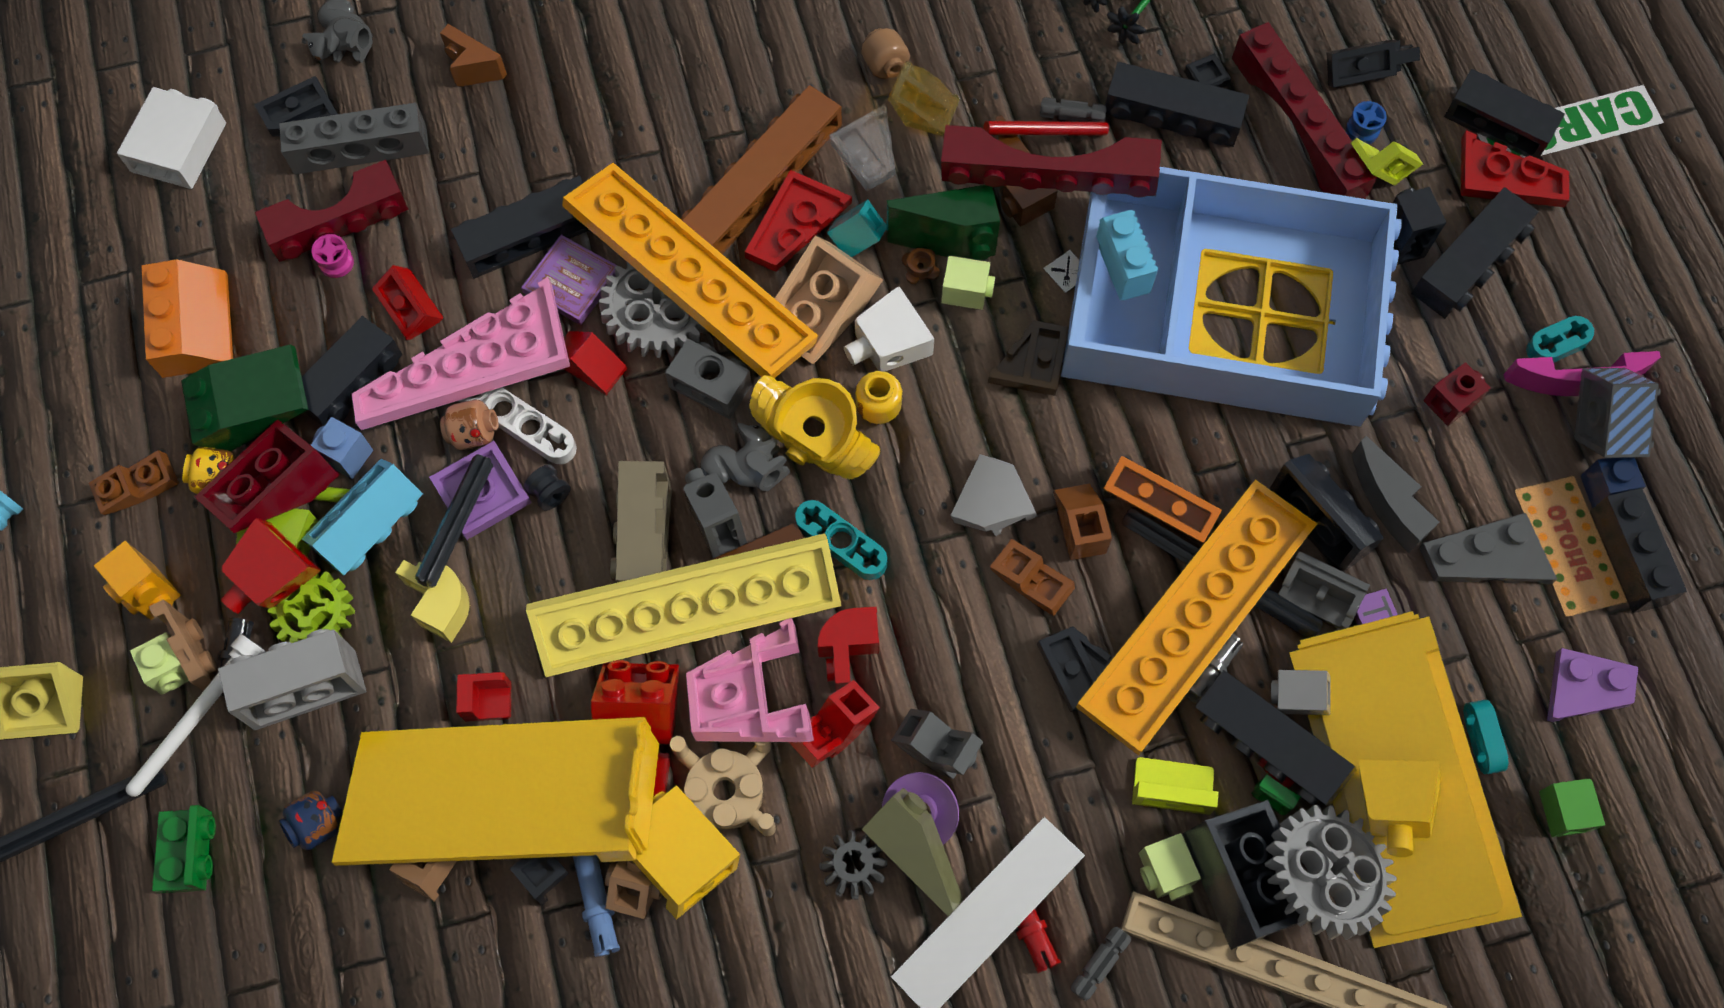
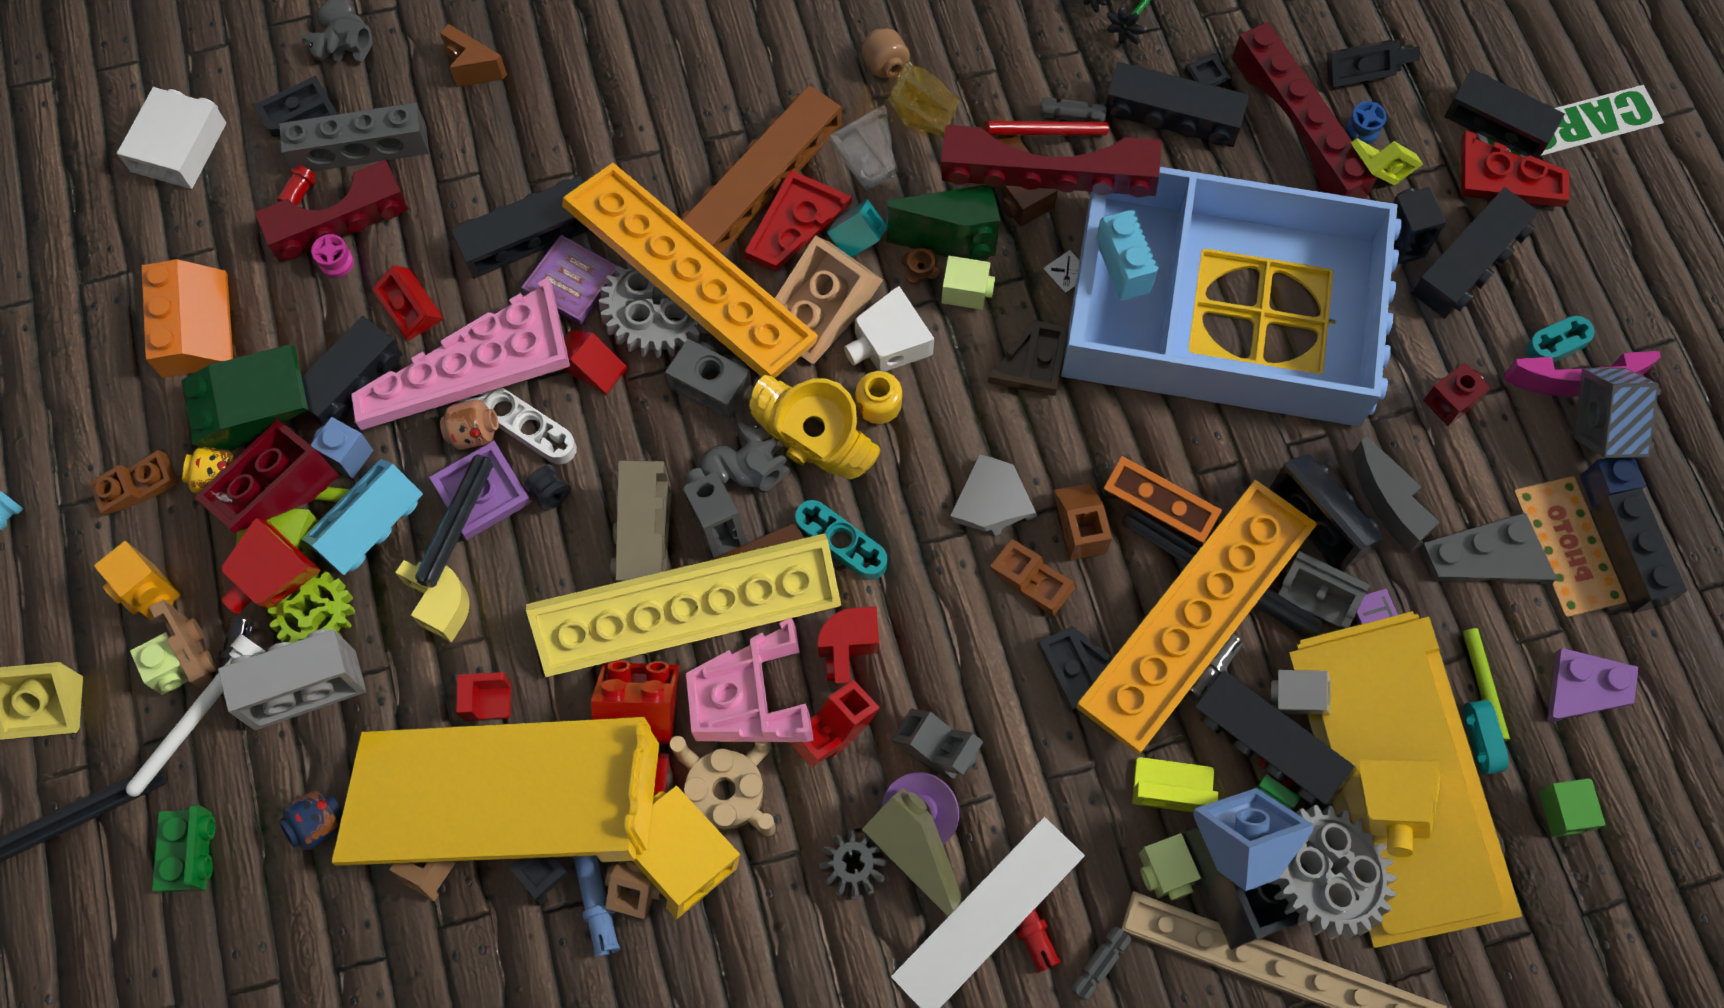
(297, 185): none -> red pin
(1251, 837): none -> medium blue slope
(1483, 675): none -> lime piece

